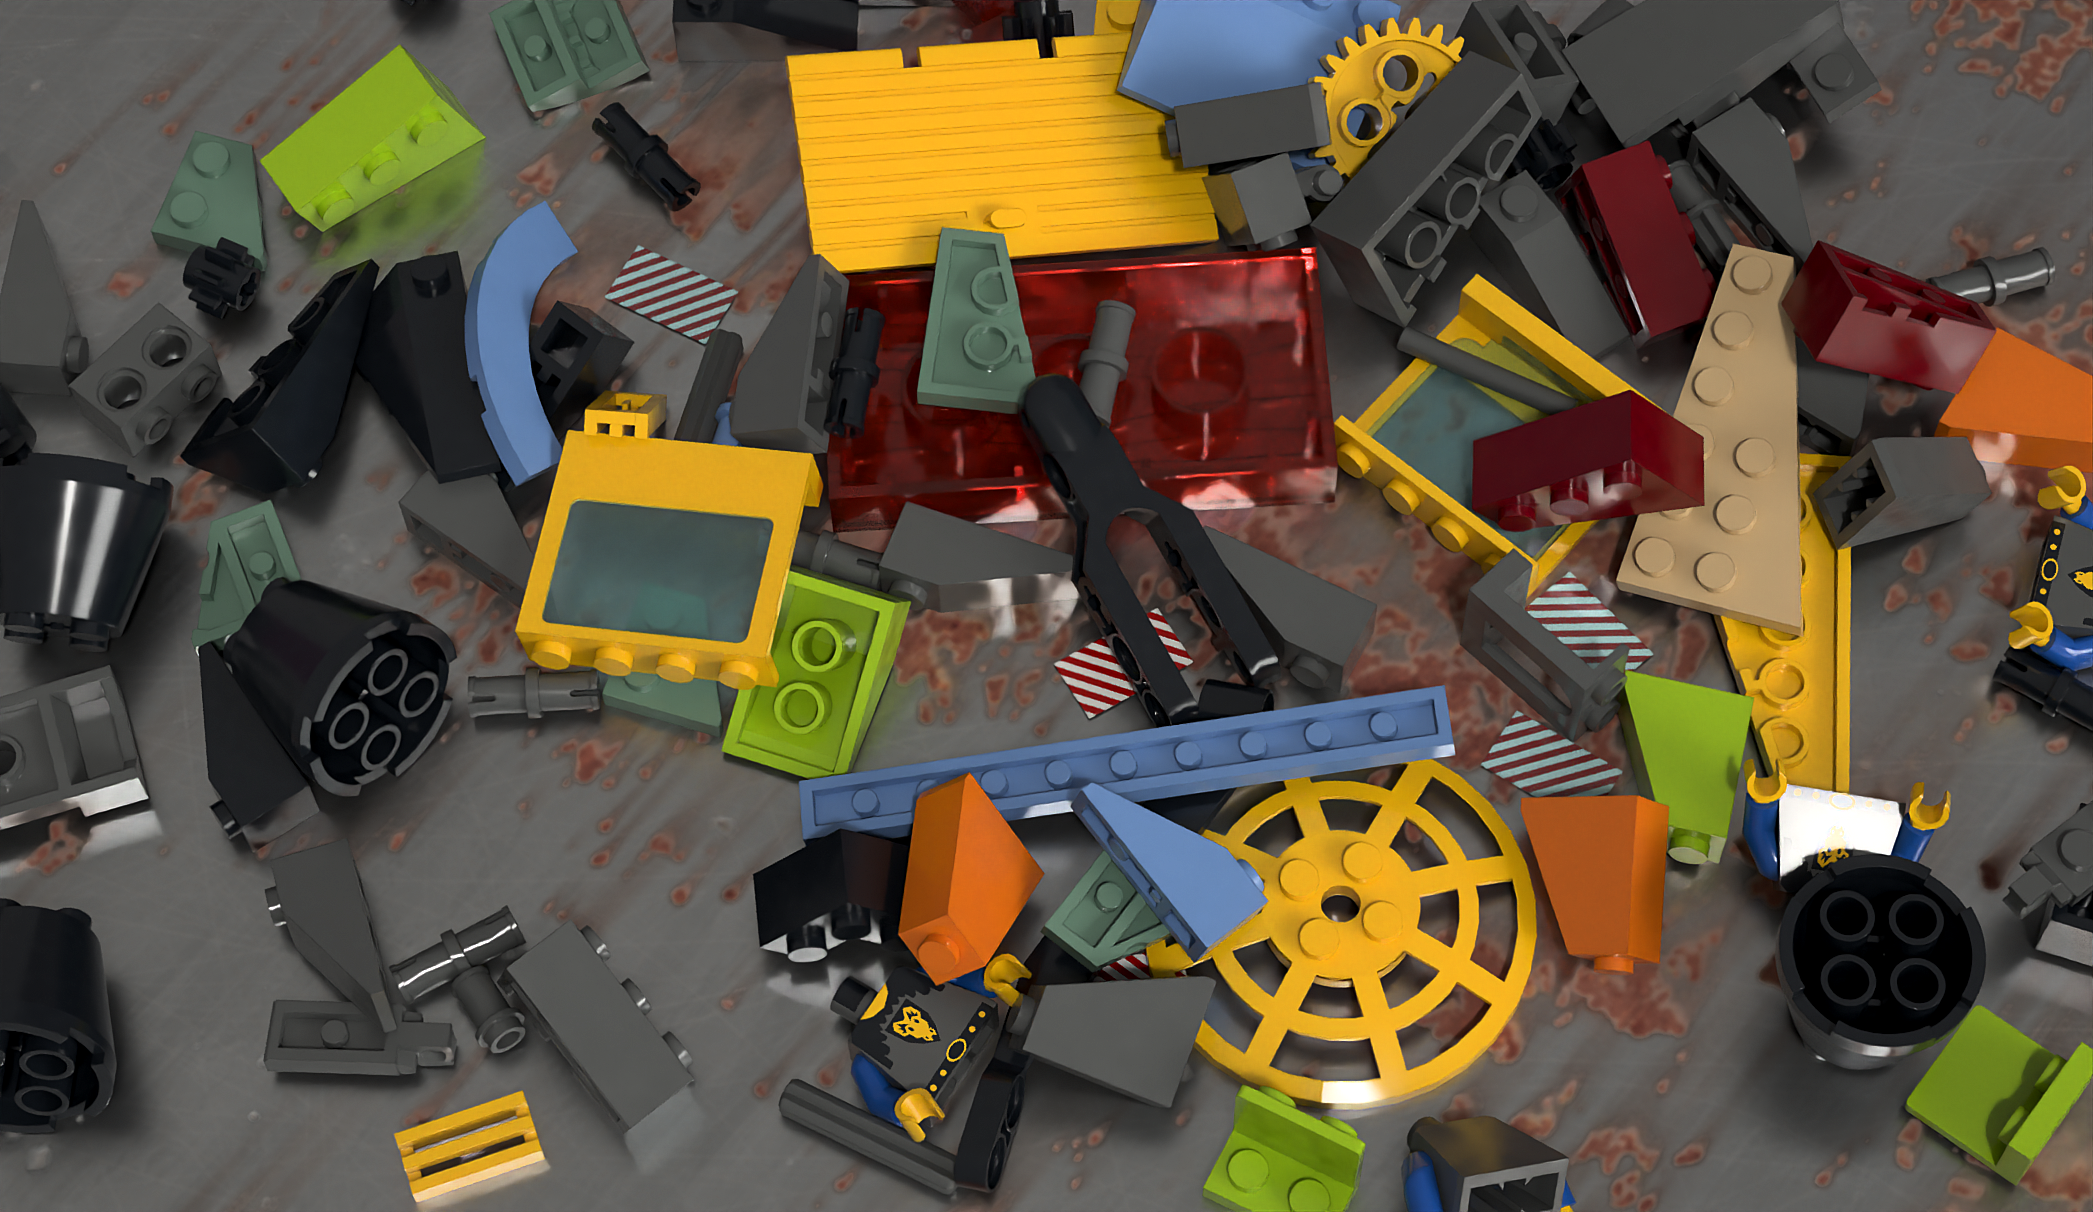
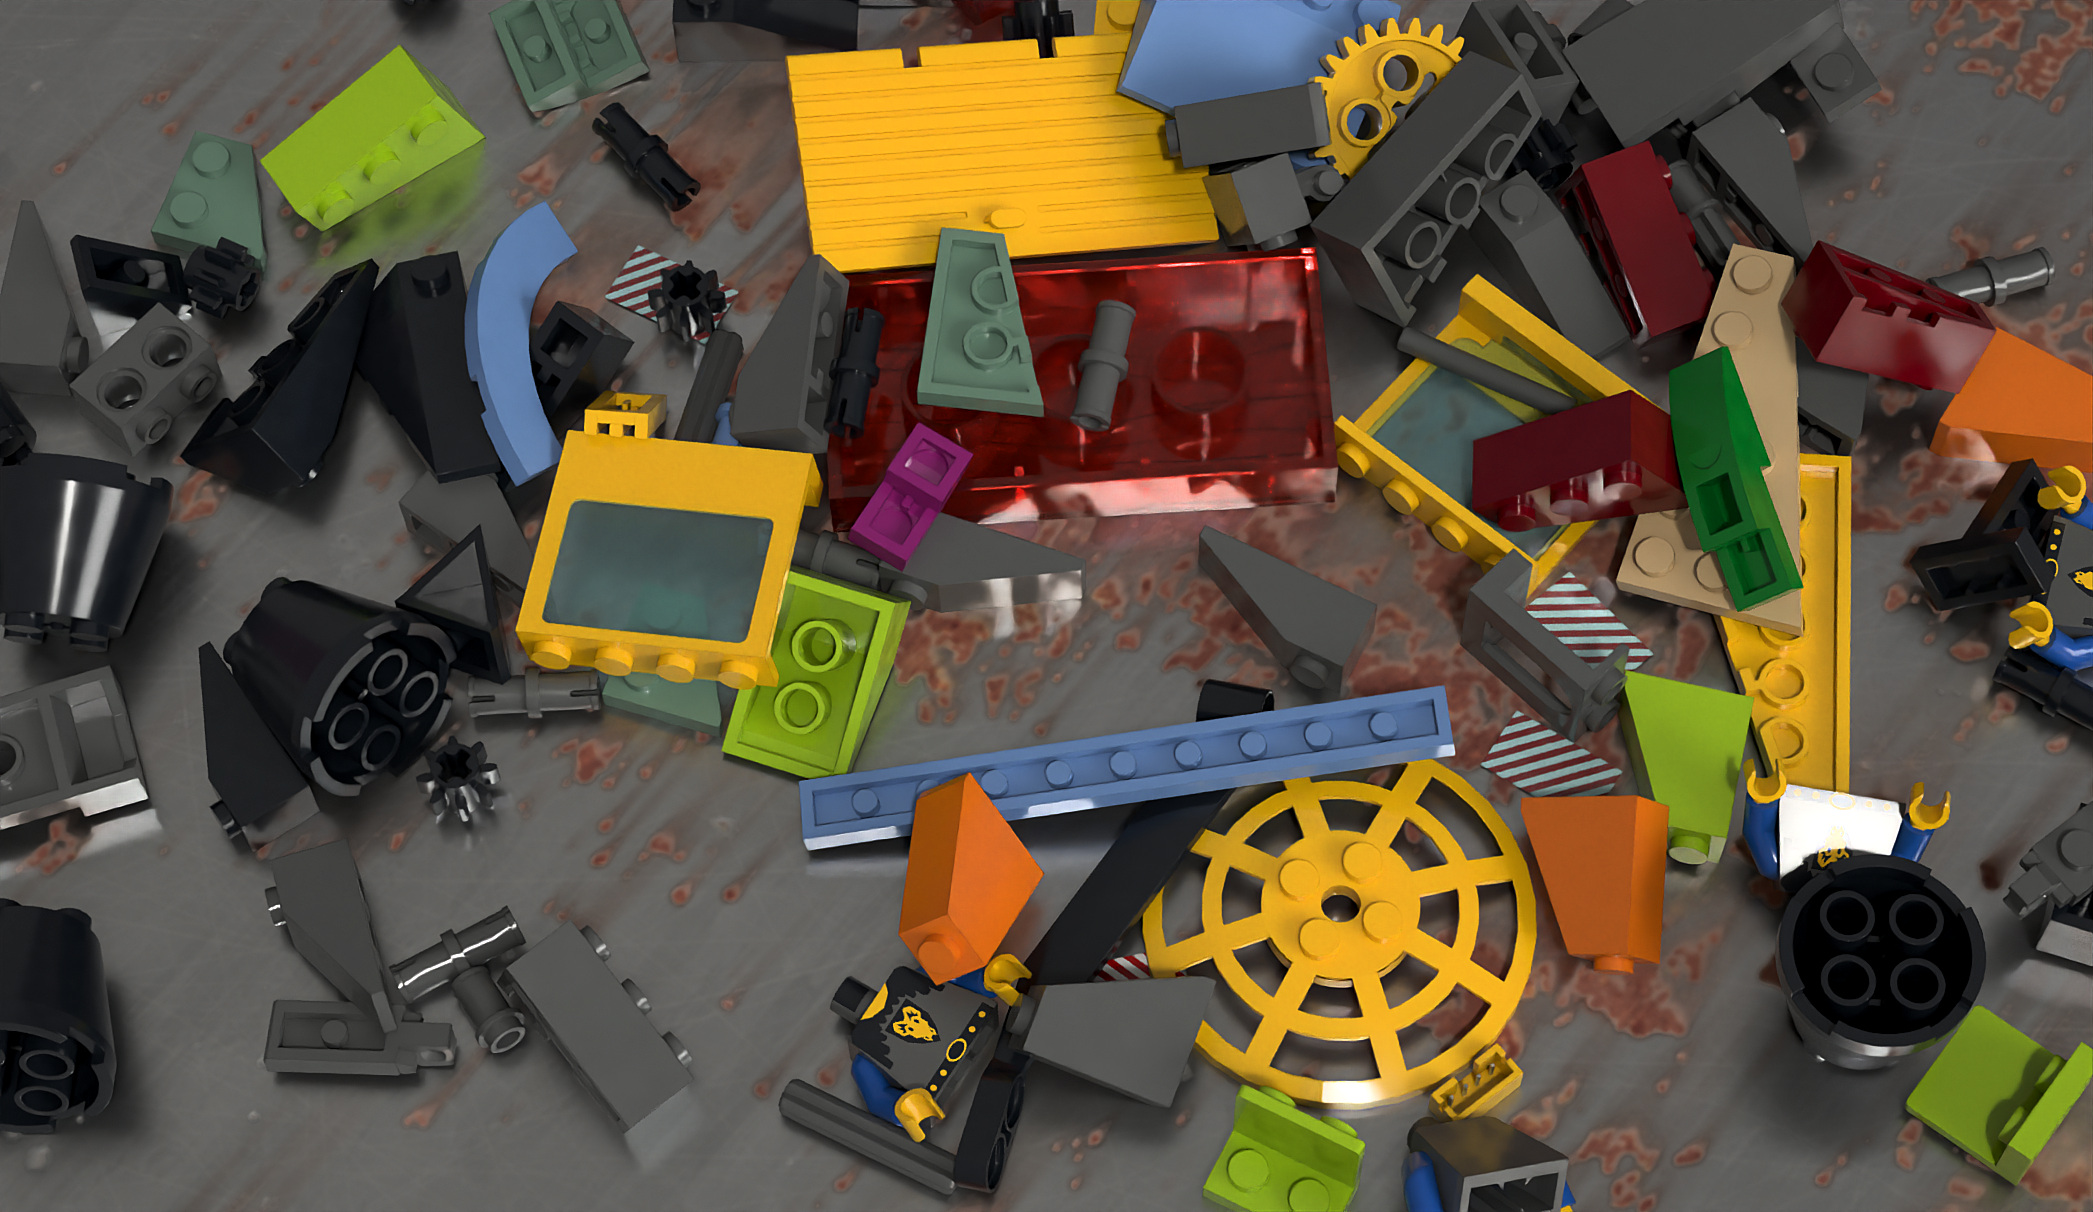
(126, 282): none -> black slope
(244, 557): sand green wing -> none
(458, 794): none -> black gear
(460, 1123): yellow tile -> none
(463, 603): none -> black slope
(687, 300): none -> black gear
(832, 894): black brick -> none
(910, 496): none -> magenta slope
(1095, 487): black piece -> none
(1097, 676): sticker -> none
(1104, 918): sand green wing -> none
(1179, 874): medium blue slope -> none
(1478, 1092): none -> yellow piece
(1724, 483): none -> green slope
(1901, 488): dark grey slope -> none
(1997, 552): none -> black bracket

